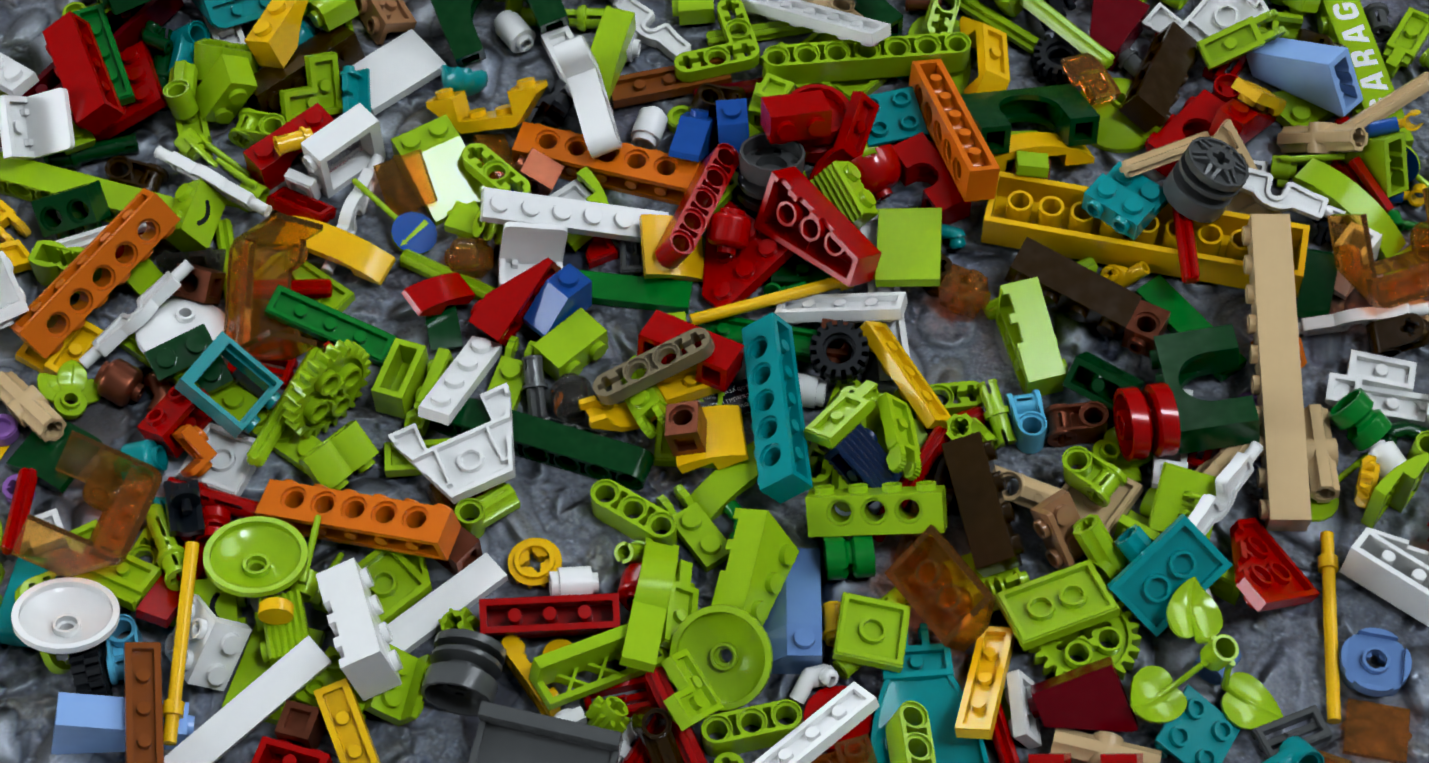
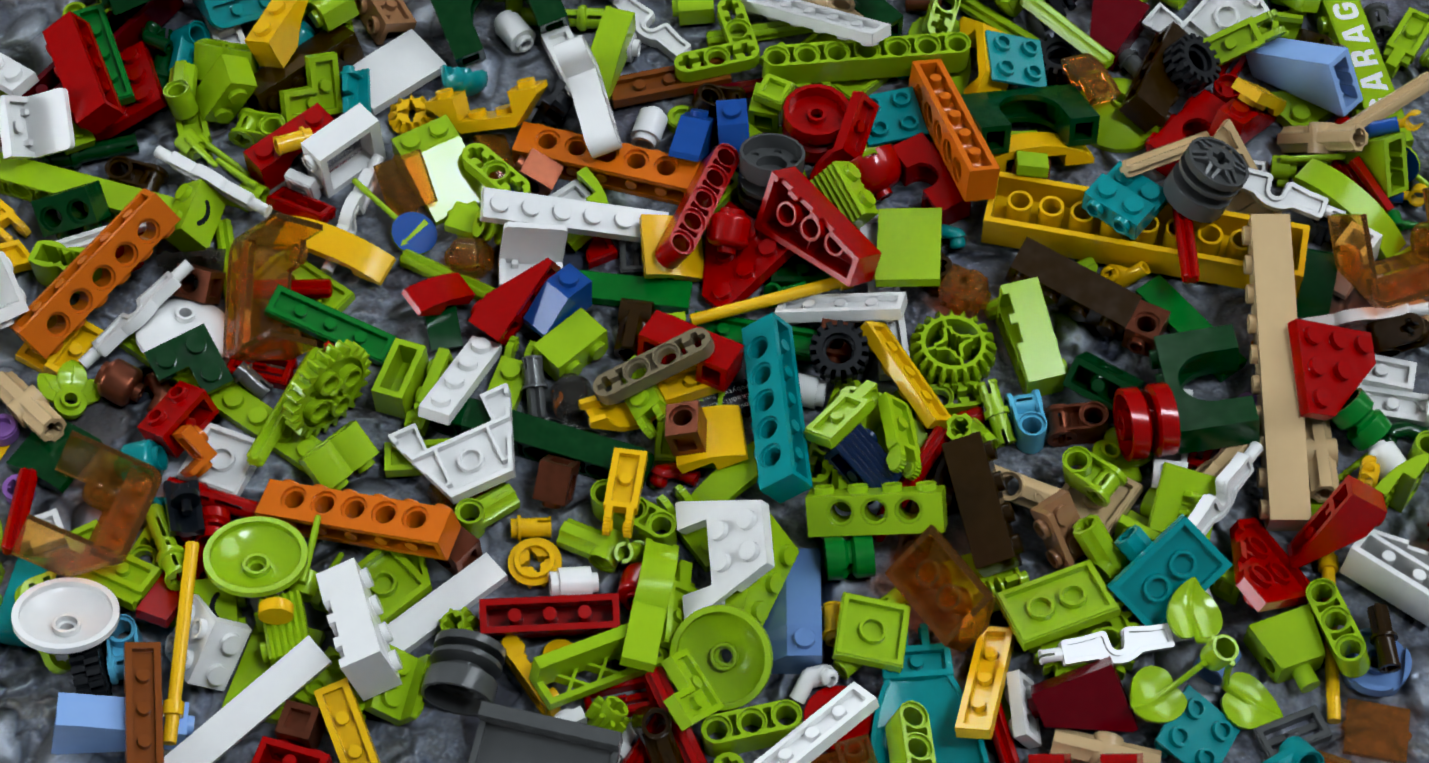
(143, 276): lime tile -> none
(244, 362): teal window -> none
(399, 112): none -> yellow gear
(530, 527): none -> yellow pin
(556, 481): none -> copper brick
(590, 544): none -> lime piece
(624, 488): none -> yellow hinge
(631, 319): none -> dark brown piece
(667, 471): none -> red arm
(737, 545): none -> white wing
(796, 117): red brick -> none
(963, 339): none -> lime gear
(1015, 60): none -> teal hinge
(1097, 646): none -> white piece
(1191, 63): none -> black tyre
(1288, 647): none -> lime torso
(1328, 365): none -> red plate
(1341, 520): none -> red slope
(1341, 641): none -> lime beam
(1383, 638): none -> dark brown axle

